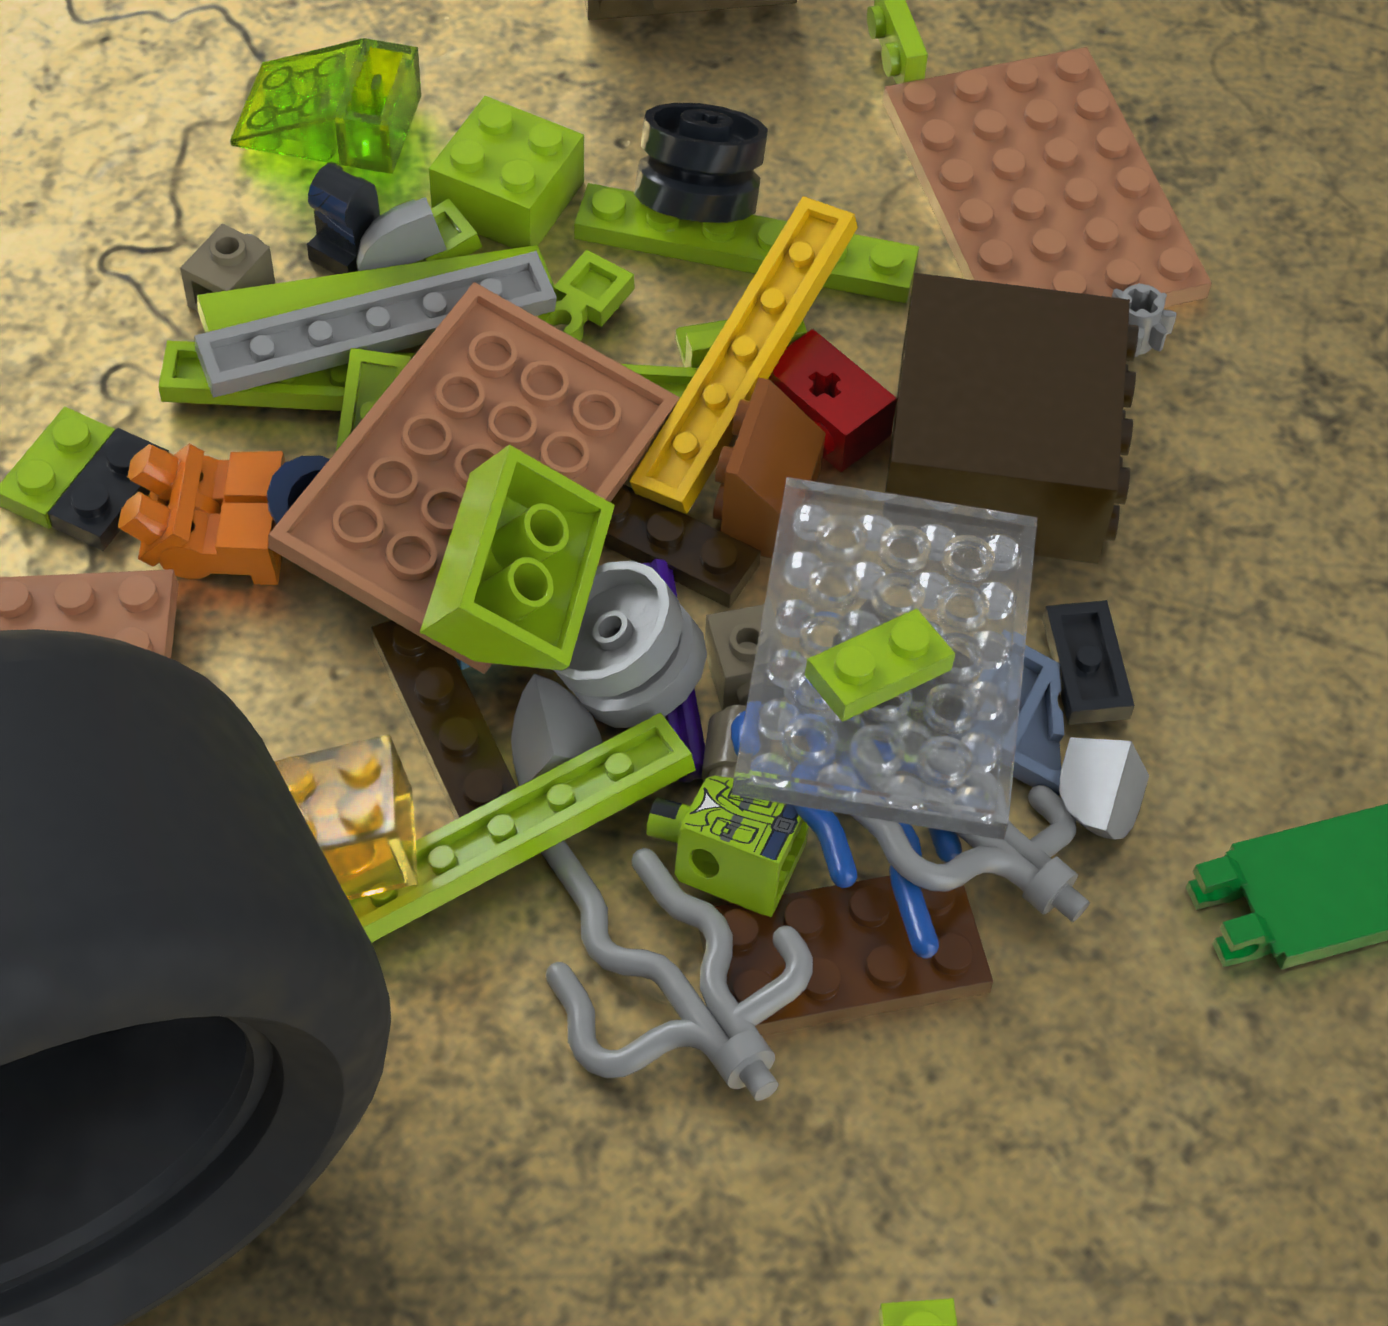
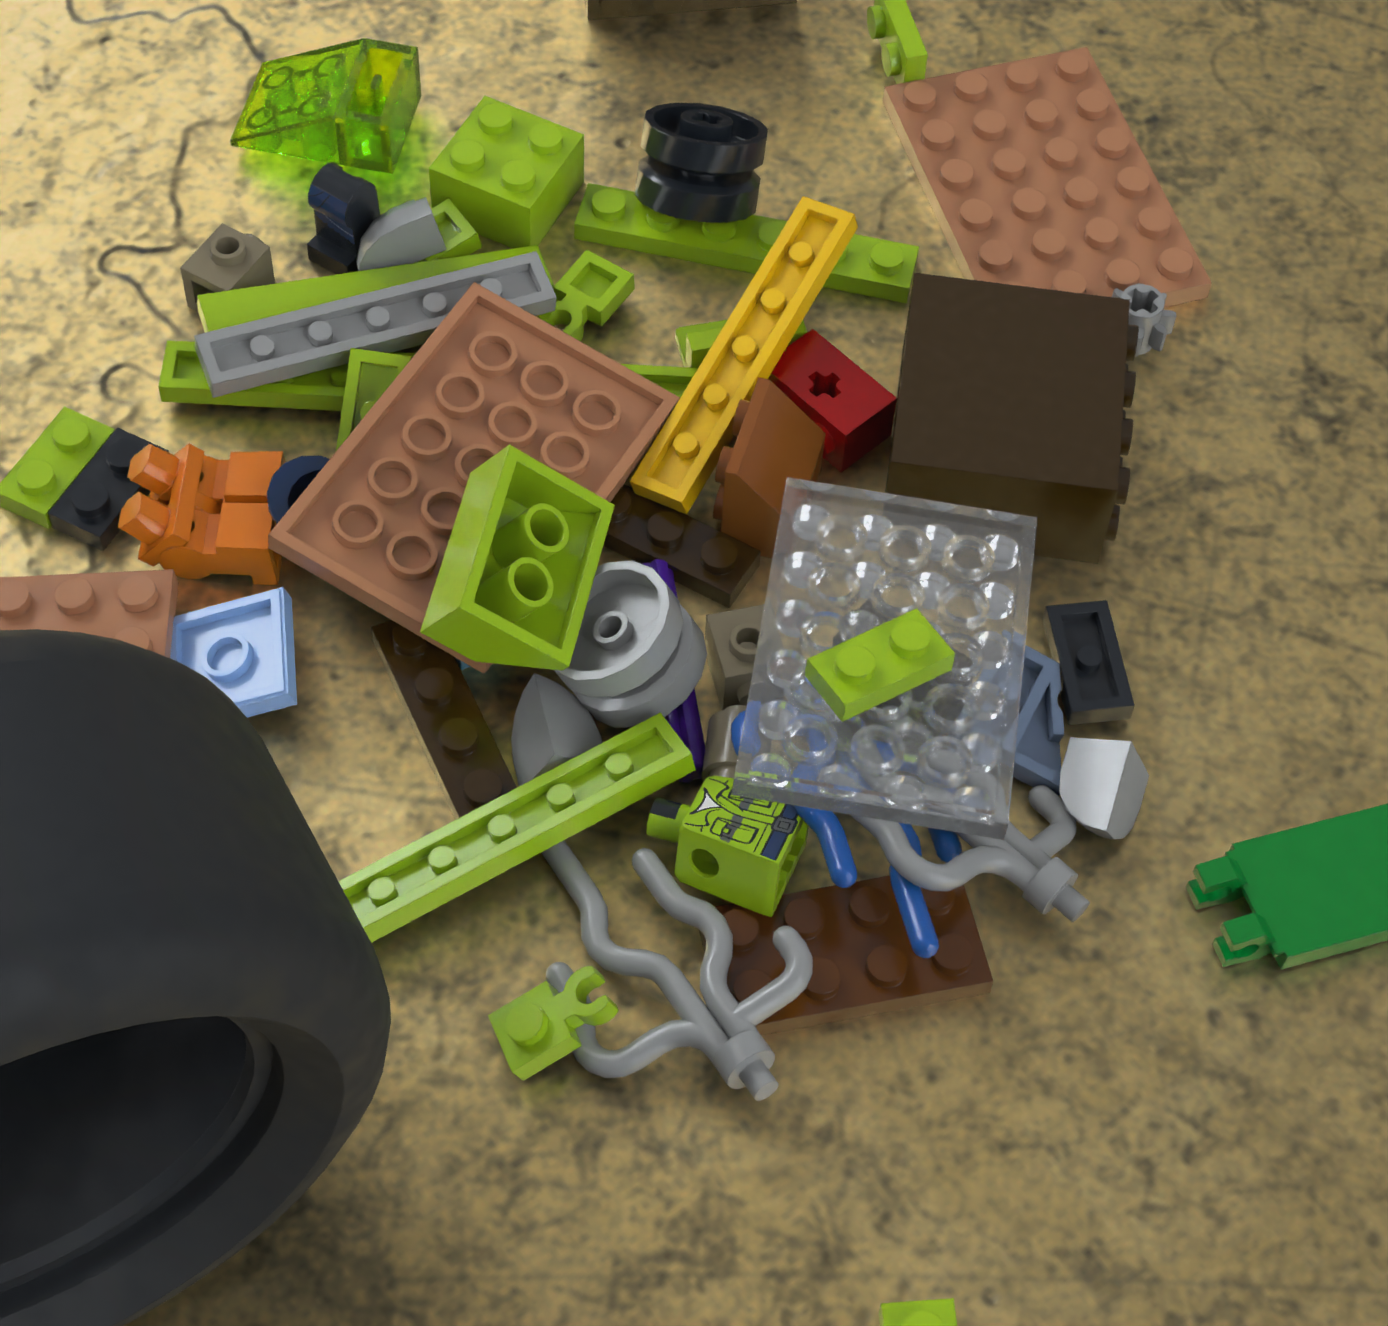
(243, 649): none -> light blue plate
(358, 813): clear yellow brick -> none
(542, 1022): none -> lime plate

